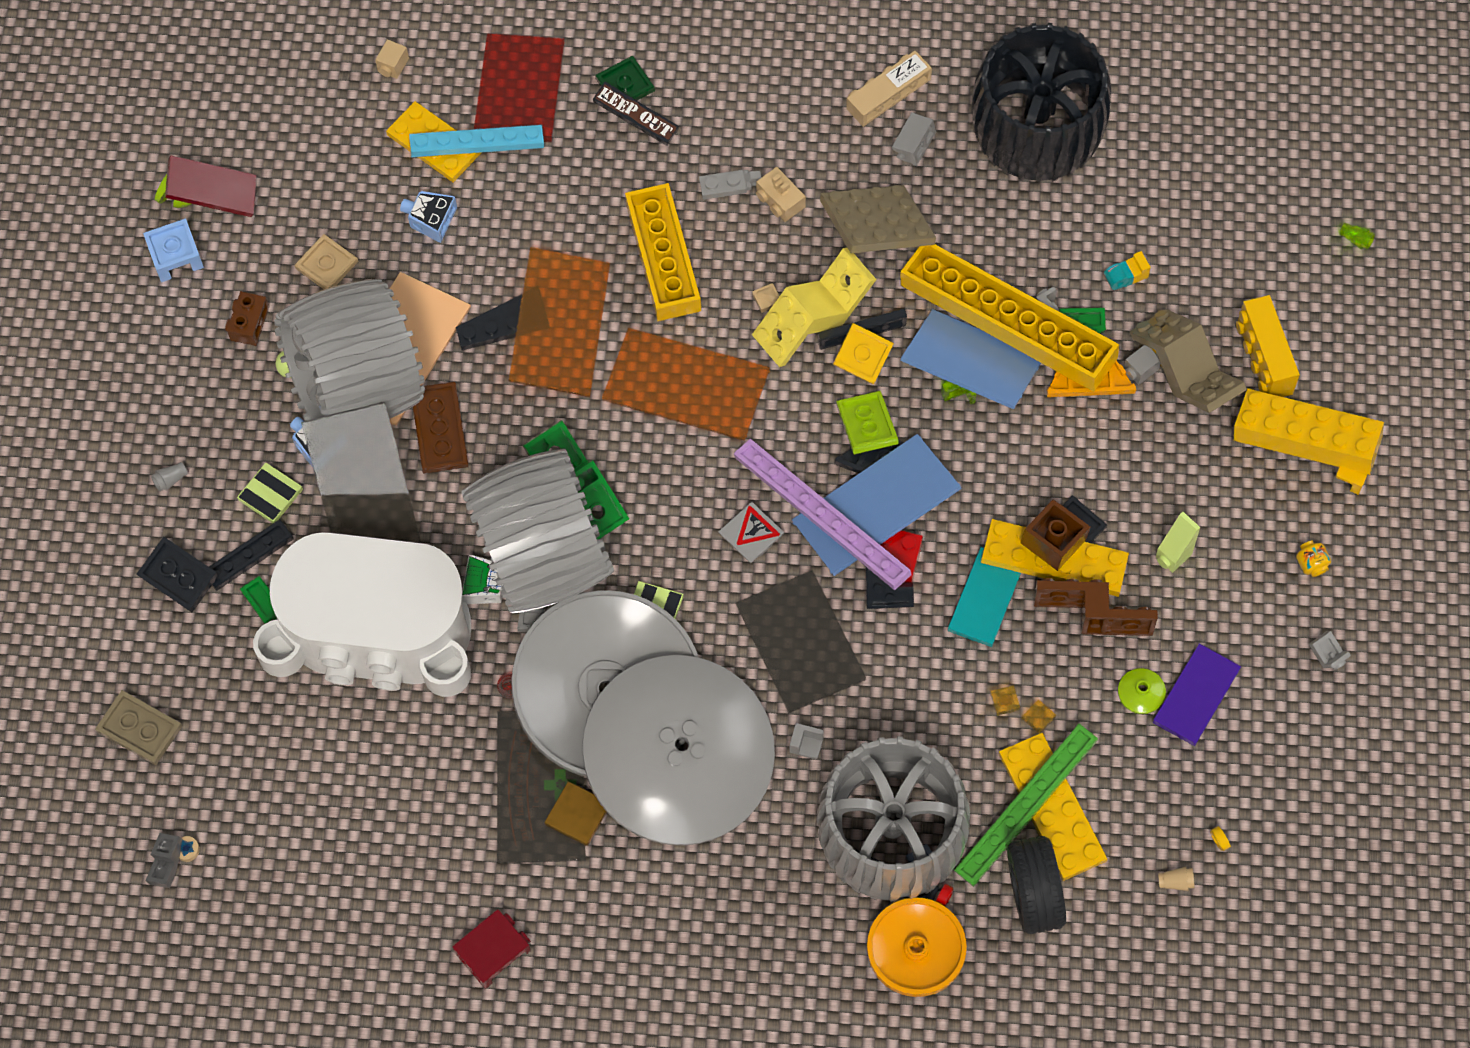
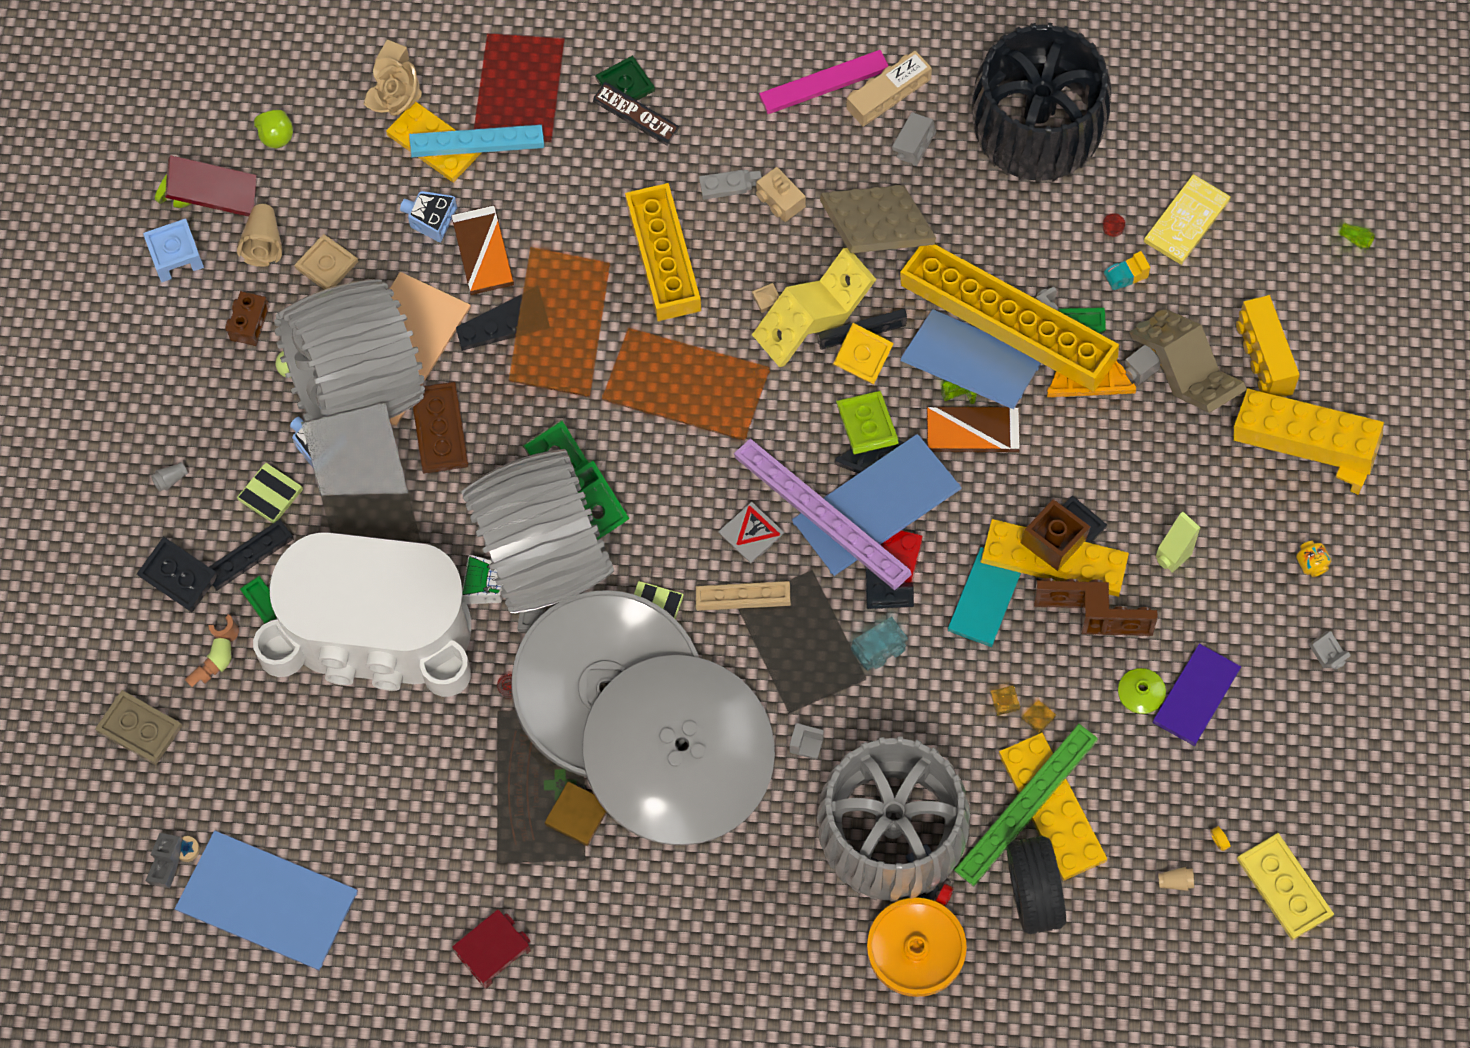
(219, 655): none -> nougat piece
(260, 237): none -> tan cone
(266, 900): none -> medium blue piece
(274, 128): none -> lime helmet
(395, 87): none -> tan brick
(482, 250): none -> tile
(743, 595): none -> tan tile
(823, 82): none -> dark pink tile
(879, 644): none -> clear light blue brick
(973, 429): none -> tile
(1113, 225): none -> clear red tile
(1187, 219): none -> light yellow tile
(1285, 886): none -> light yellow tile

